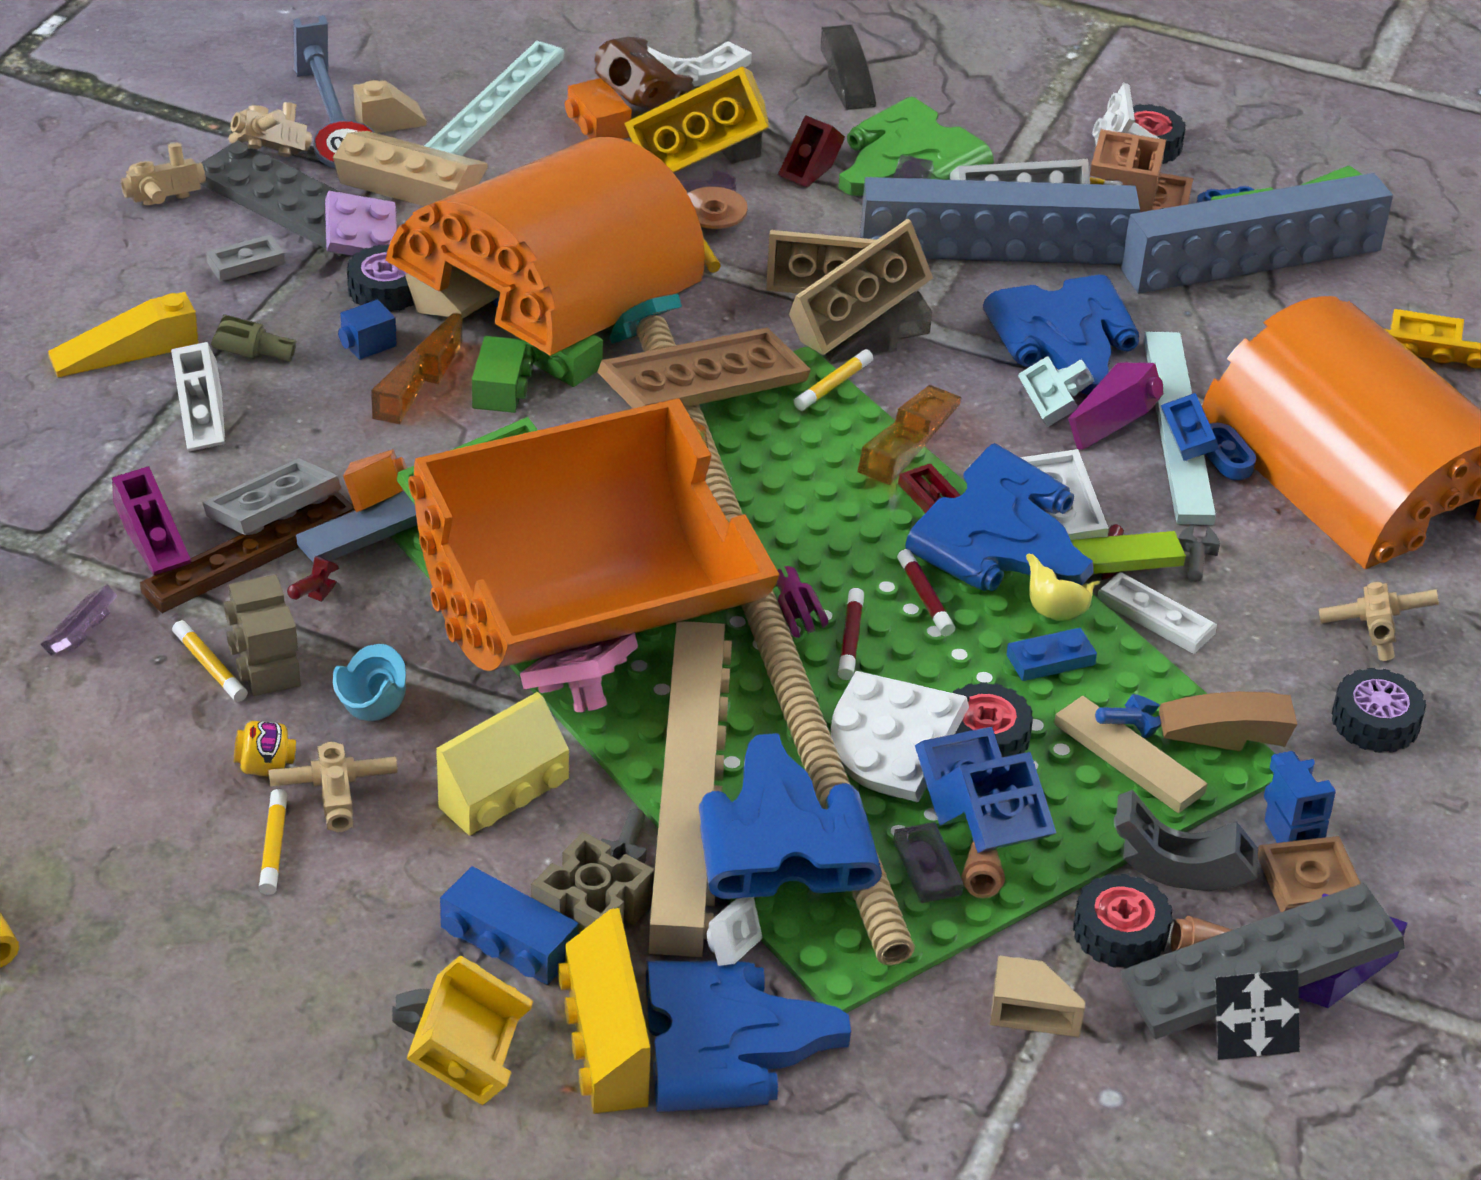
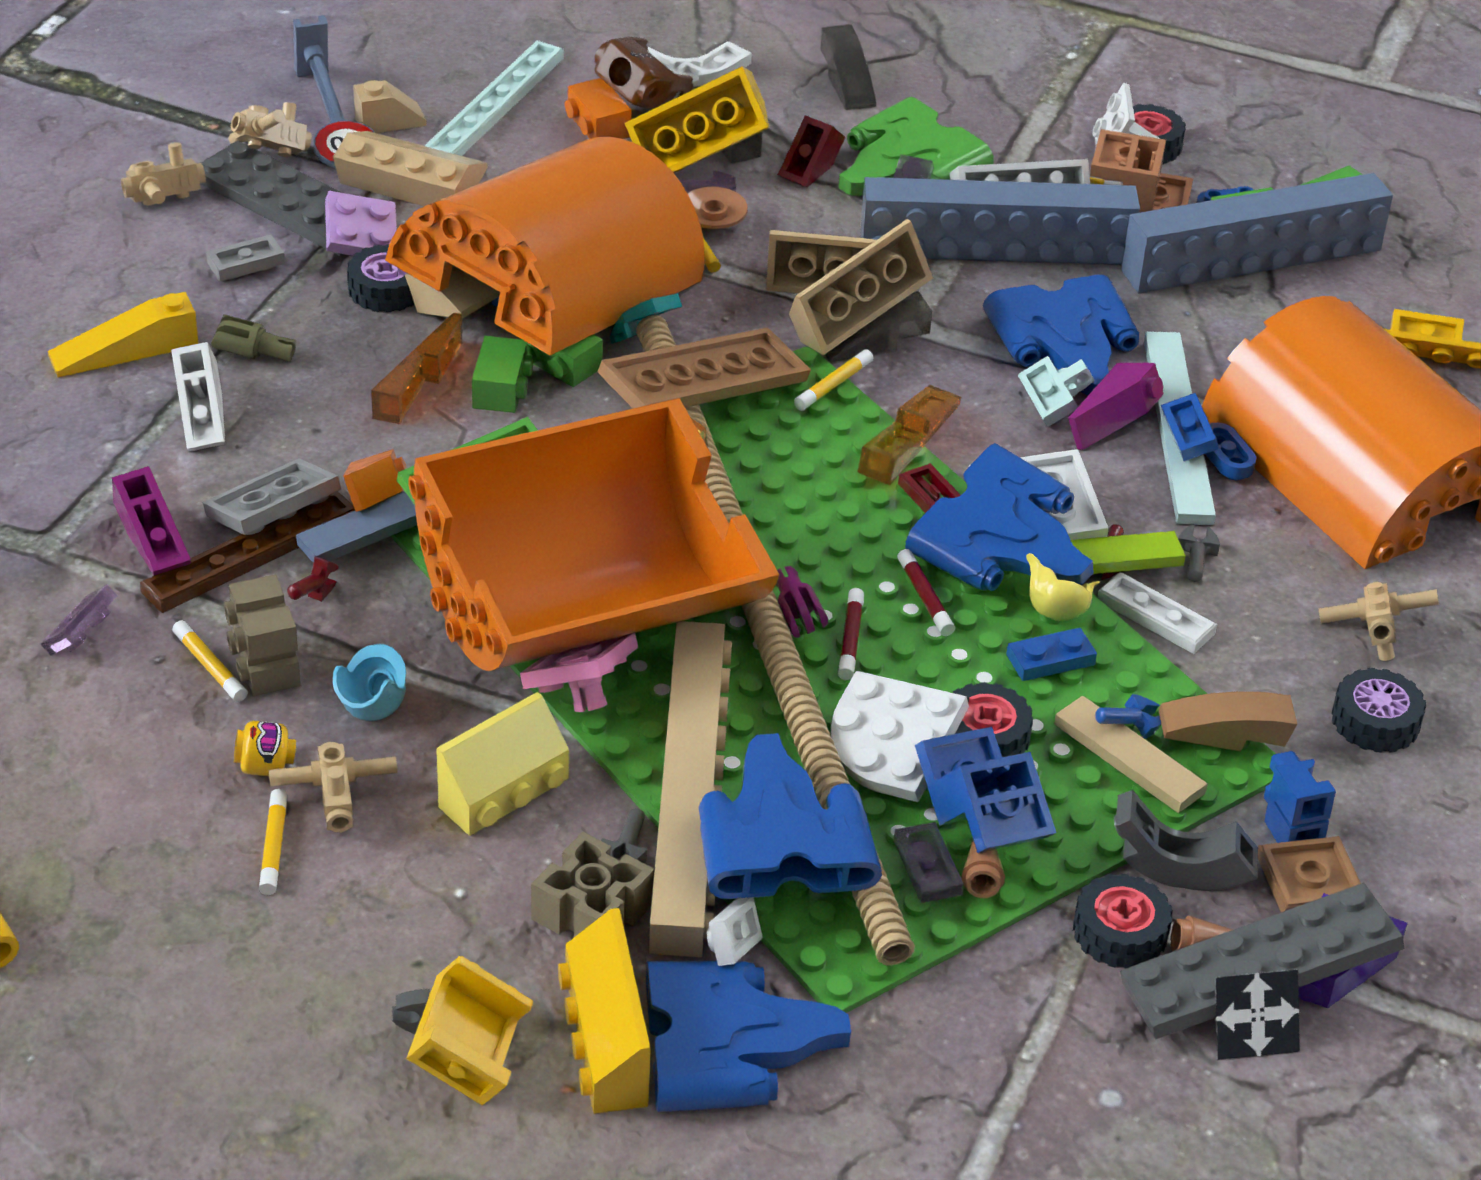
(368, 329): blue brick -> none
(507, 924): blue brick -> none
(1034, 998): tan slope -> none

